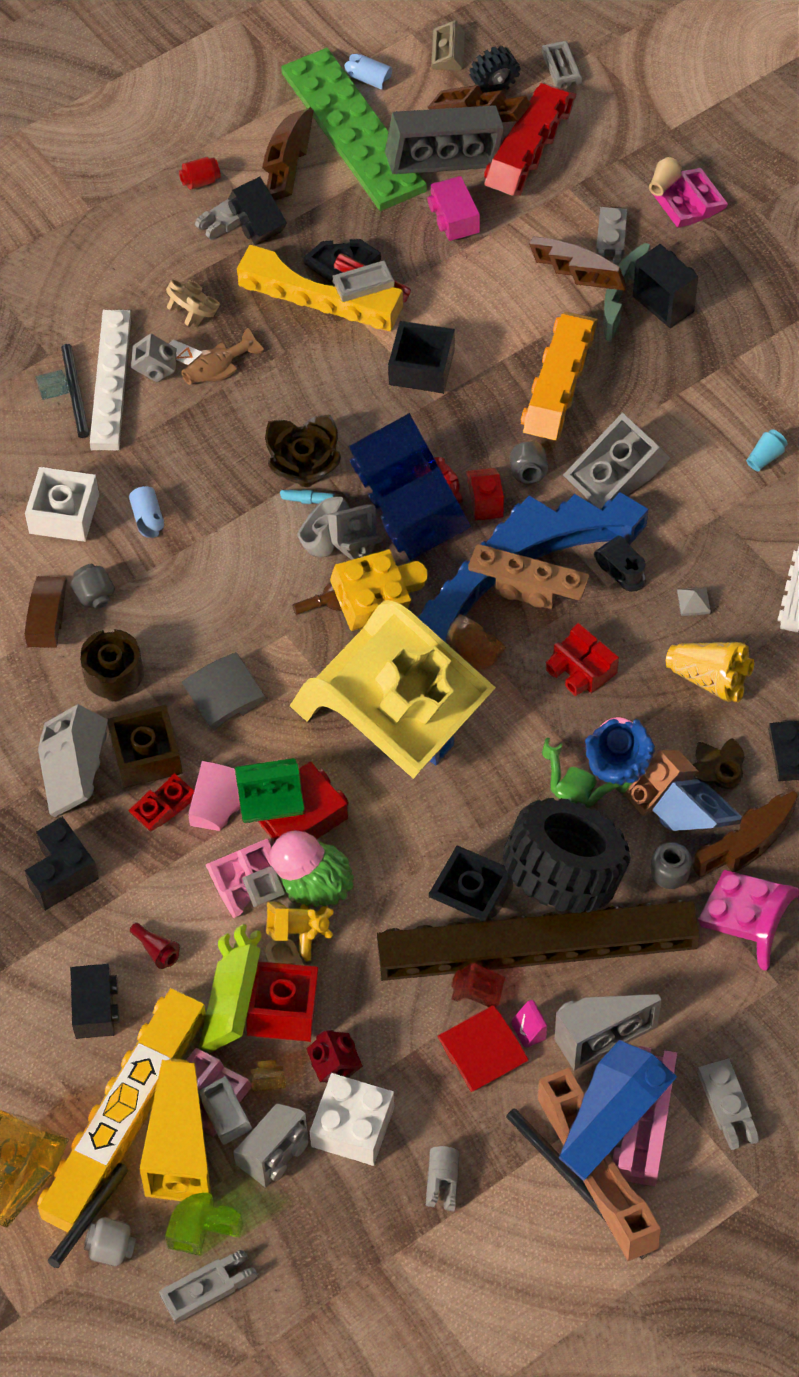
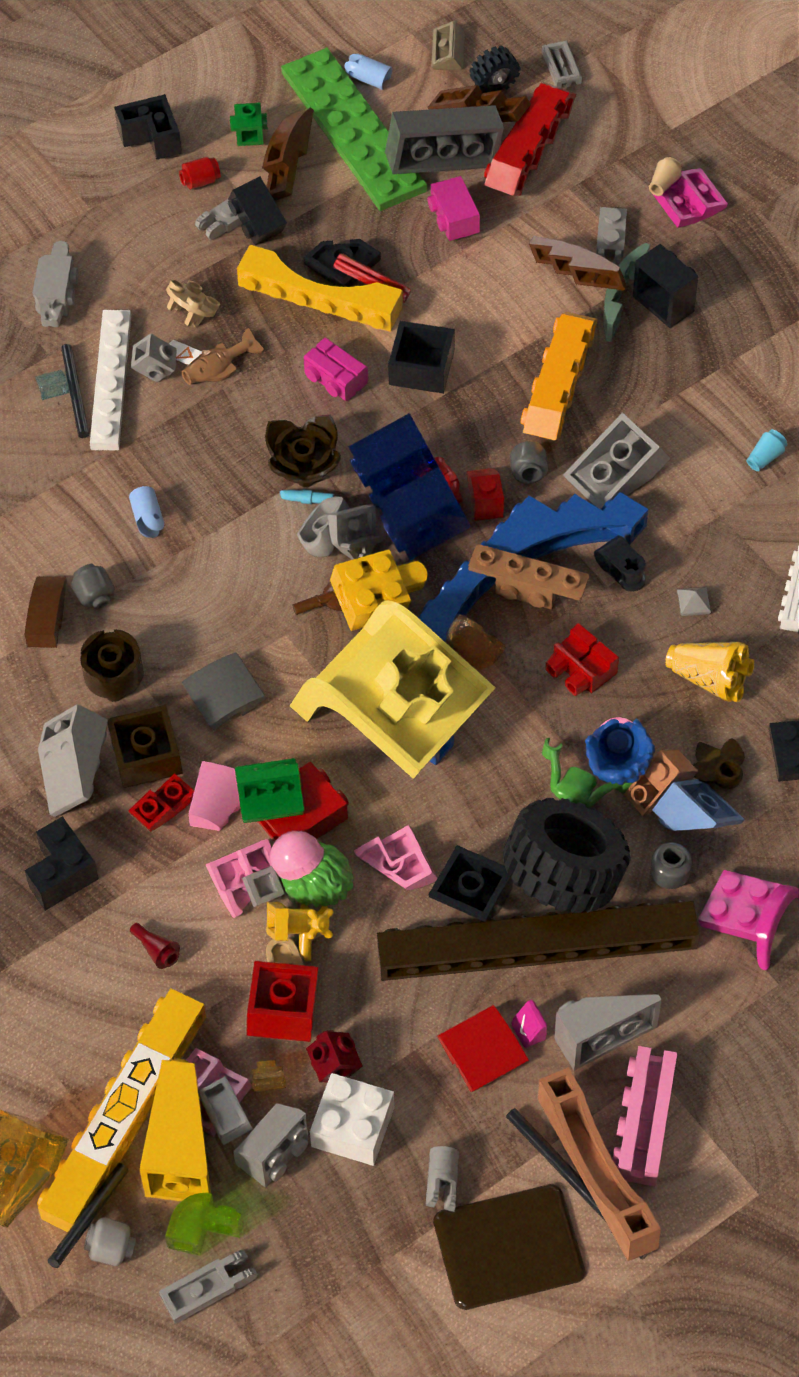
(54, 284): none -> light grey hinge
(62, 504): white brick -> none
(93, 1001): black brick -> none
(149, 121): none -> black brick
(231, 989): lime tile -> none
(246, 119): none -> green brick
(335, 370): none -> dark pink brick
(363, 281): light grey tile -> none
(399, 859): none -> bright pink slope
(478, 985): clear red bracket -> none
(508, 1247): none -> dark brown piece
(618, 1096): blue wedge -> none
(727, 1101): light grey hinge -> none
(756, 834): reddish brown slope -> none

